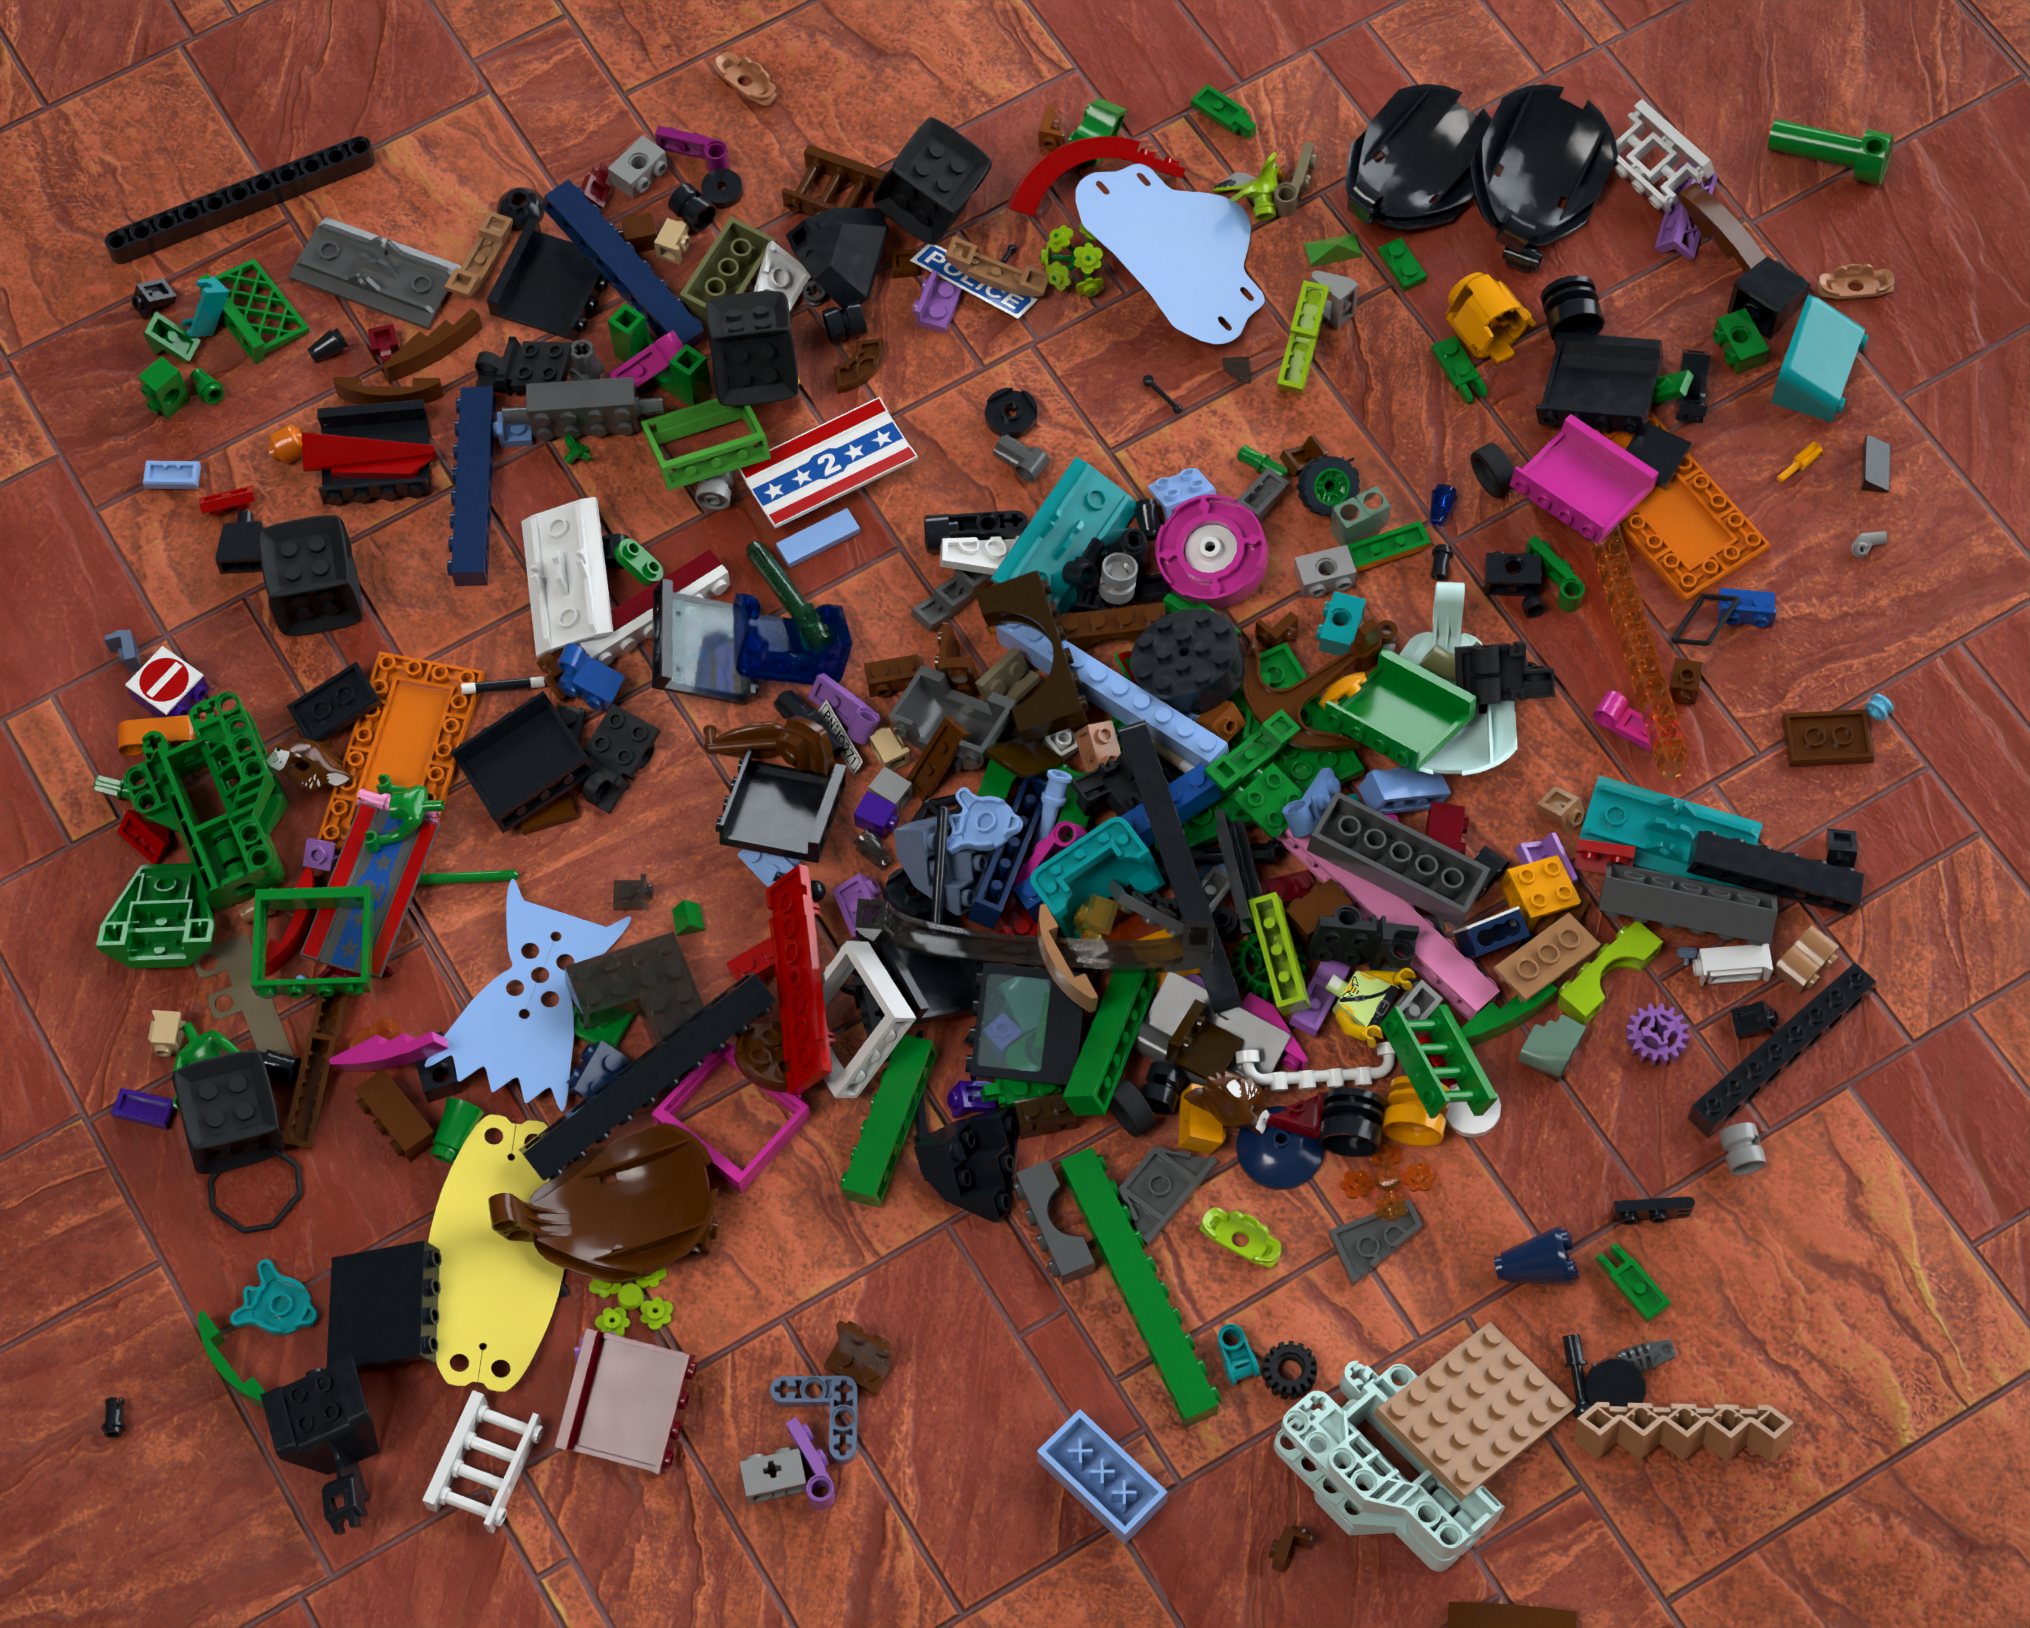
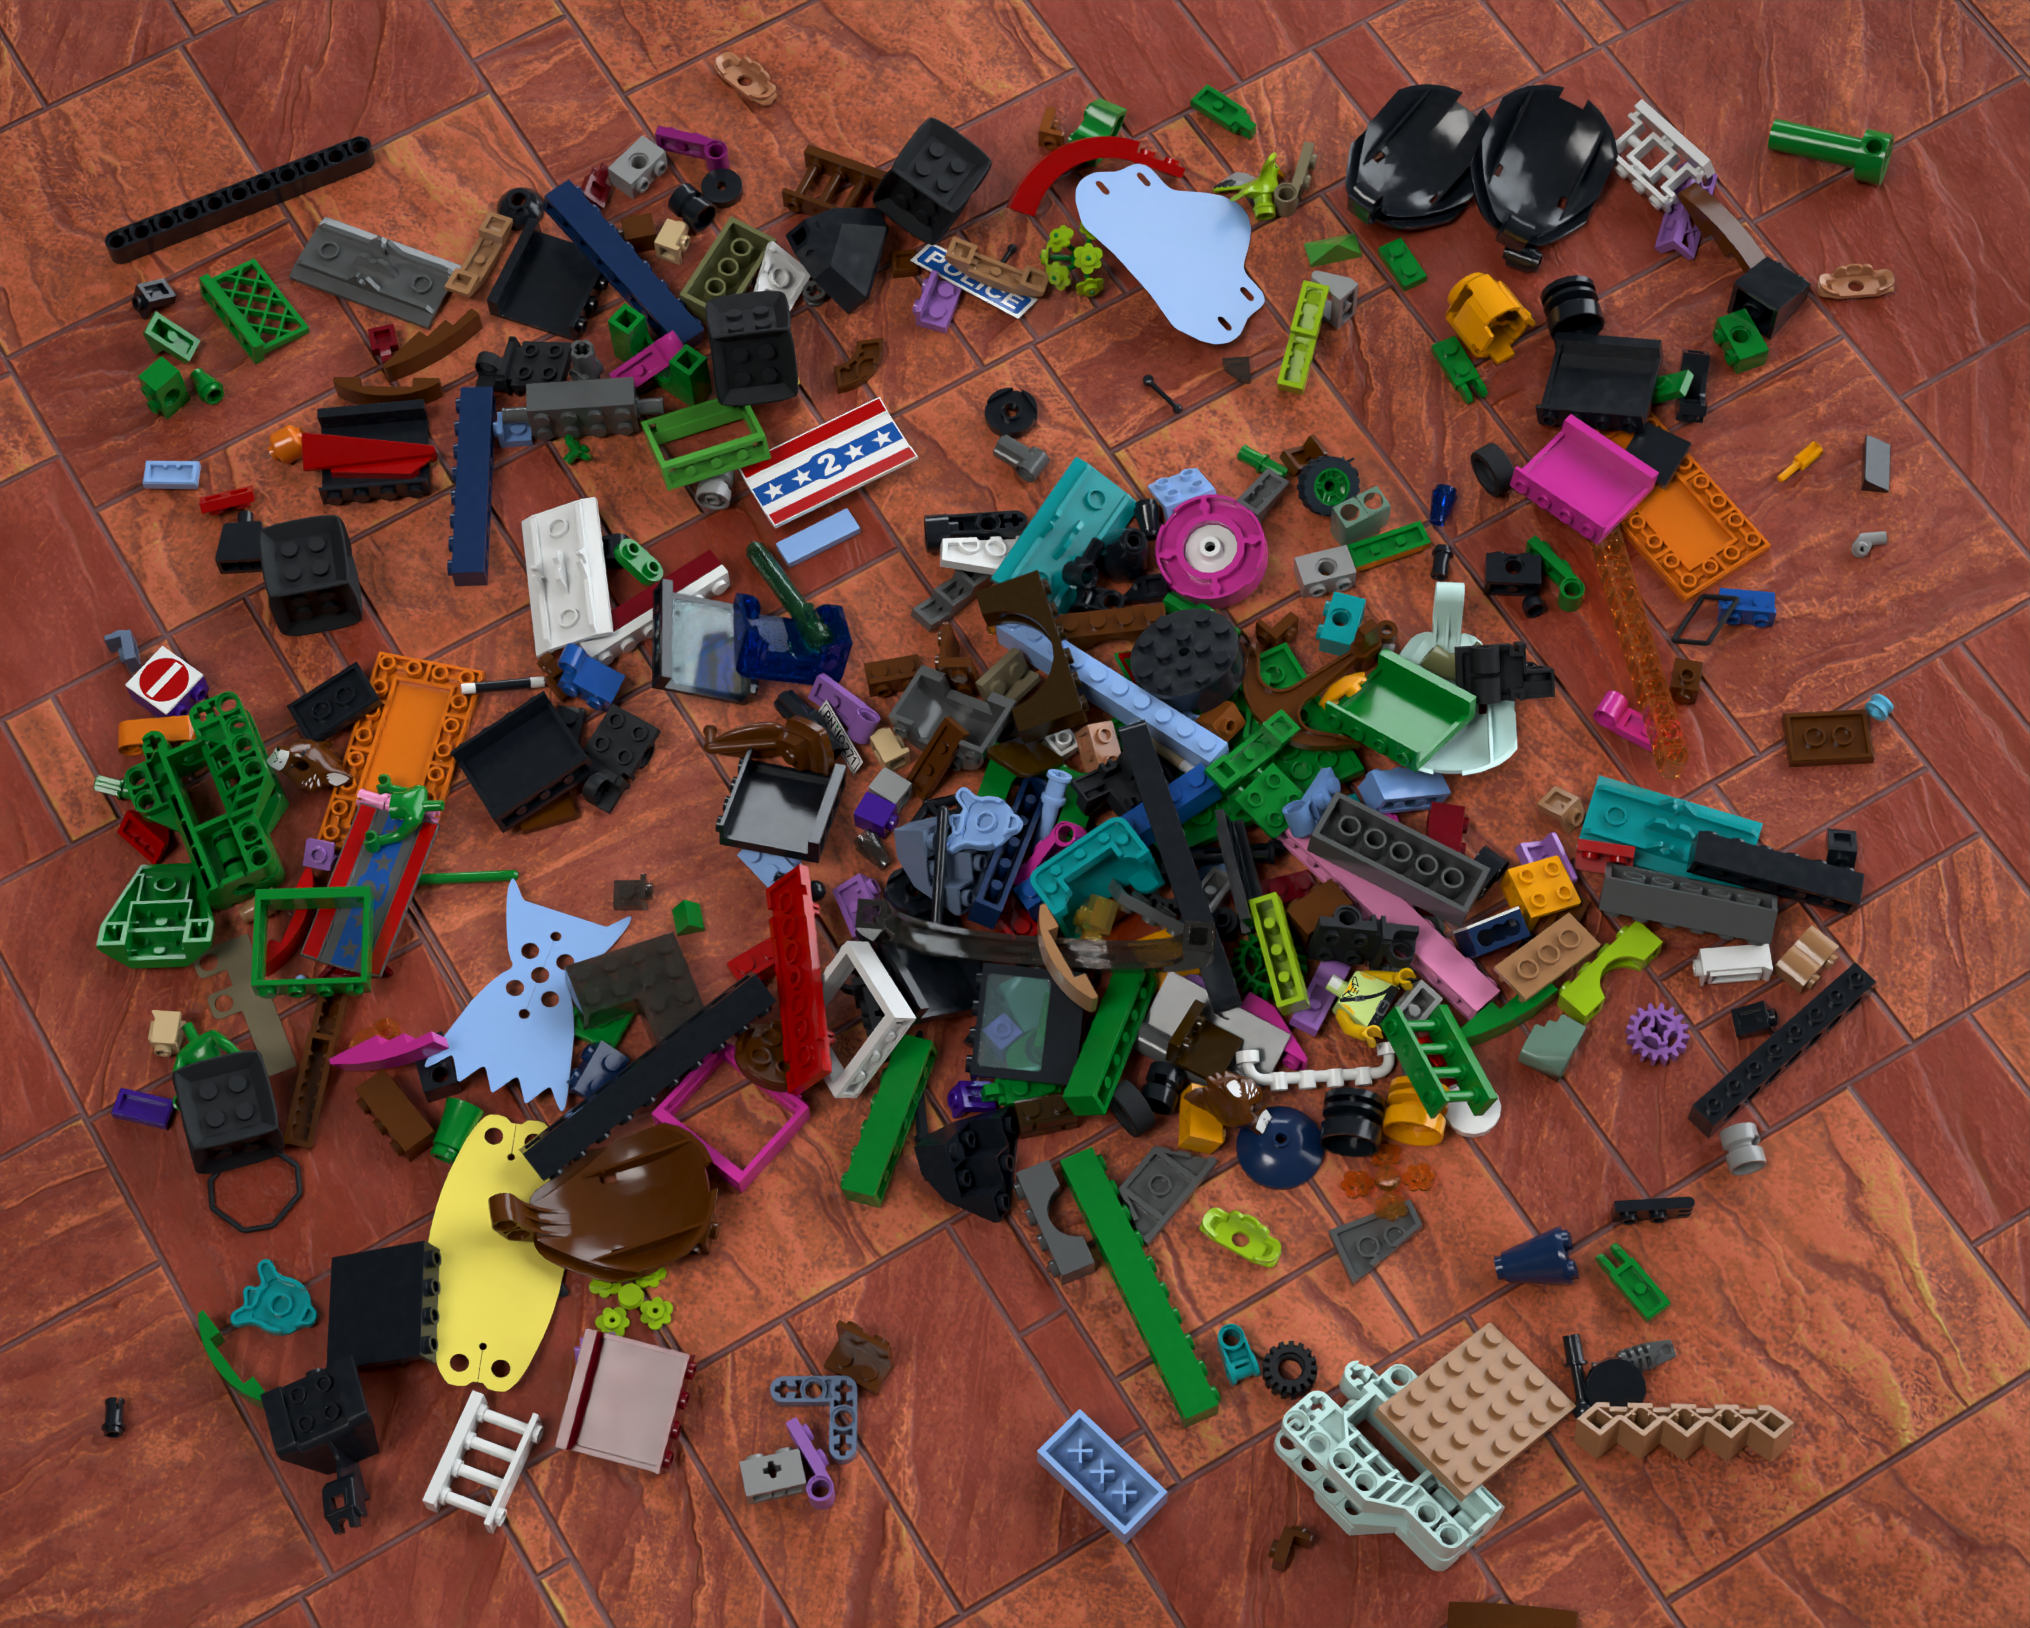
(208, 309): teal hinge -> none
(281, 1065): black hinge -> none
(328, 345): black cone -> none
(844, 321): black wheel -> none
(1118, 578): light grey wheel -> none
(1300, 1117): dark red tile -> none
(1687, 953): sand blue rock -> none
(1818, 361): teal windscreen -> none

